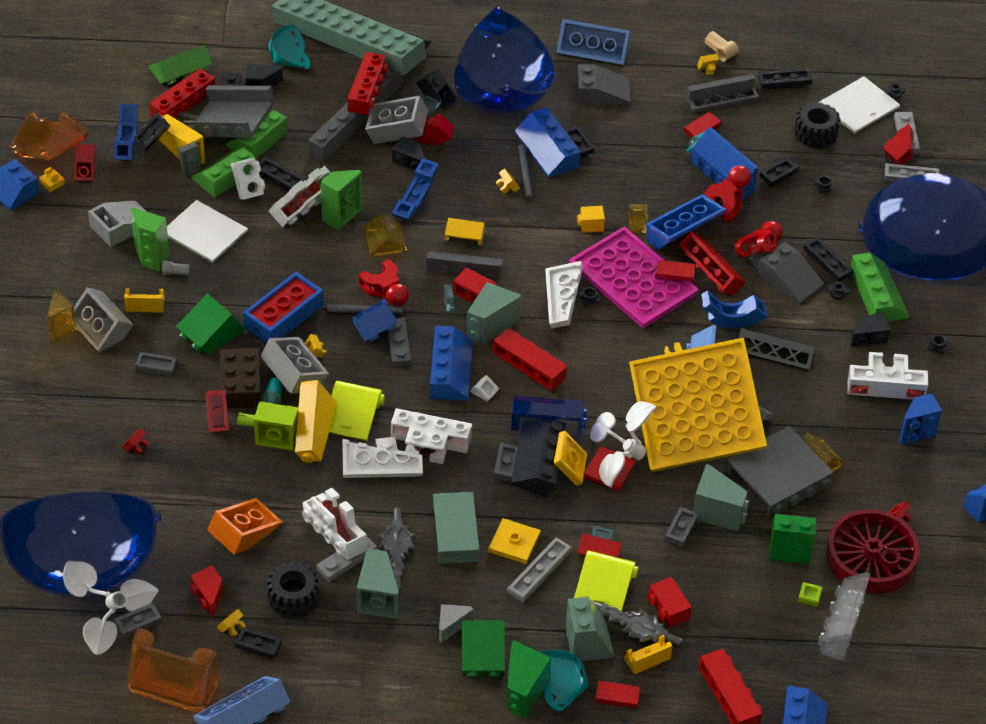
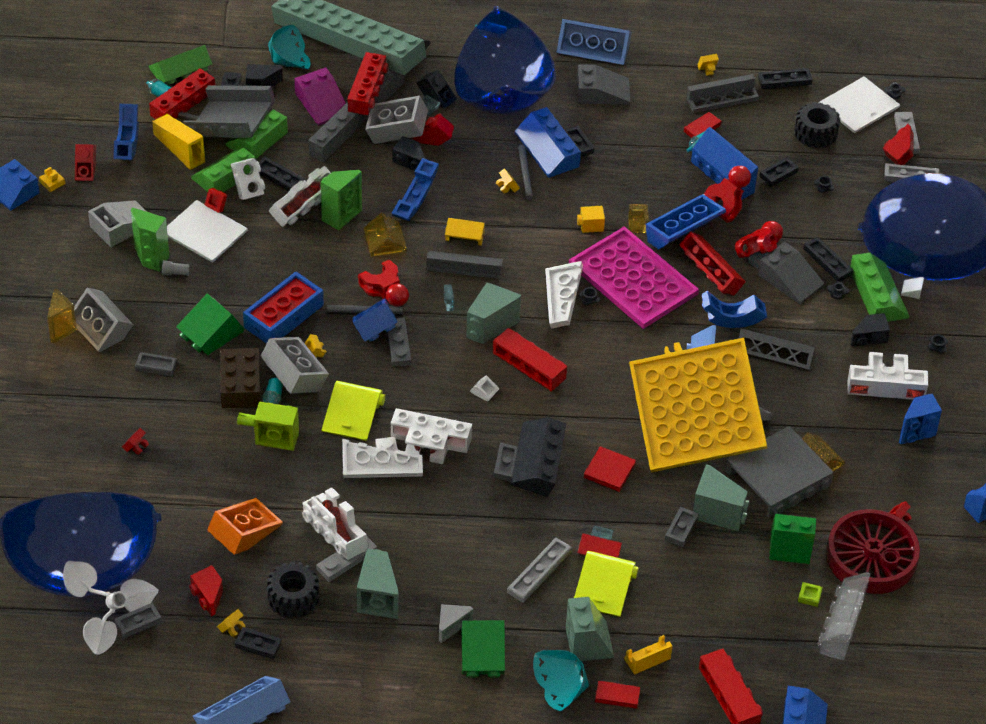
(45, 138): clear orange windscreen -> none
(144, 302): yellow hinge -> none
(151, 131): black plate -> none
(157, 87): none -> teal piece
(170, 676): clear orange windscreen -> none
(189, 159): dark grey plate -> none
(215, 200): none -> red tile
(217, 410): red brick -> none
(314, 420): yellow slope -> none
(319, 95): none -> magenta slope
(397, 542): dark grey piece -> none
(450, 364): blue slope -> none
(456, 527): sand green panel -> none
(469, 284): red brick -> none
(514, 541): yellow plate -> none
(526, 679): green slope -> none
(548, 409): clear blue panel -> none
(570, 458): yellow plate -> none
(633, 448): white plant -> none
(638, 625): dark grey piece -> none
(669, 602): red brick -> none
(675, 271): red tile -> none
(724, 49): tan piece -> none
(912, 287): none -> white slope

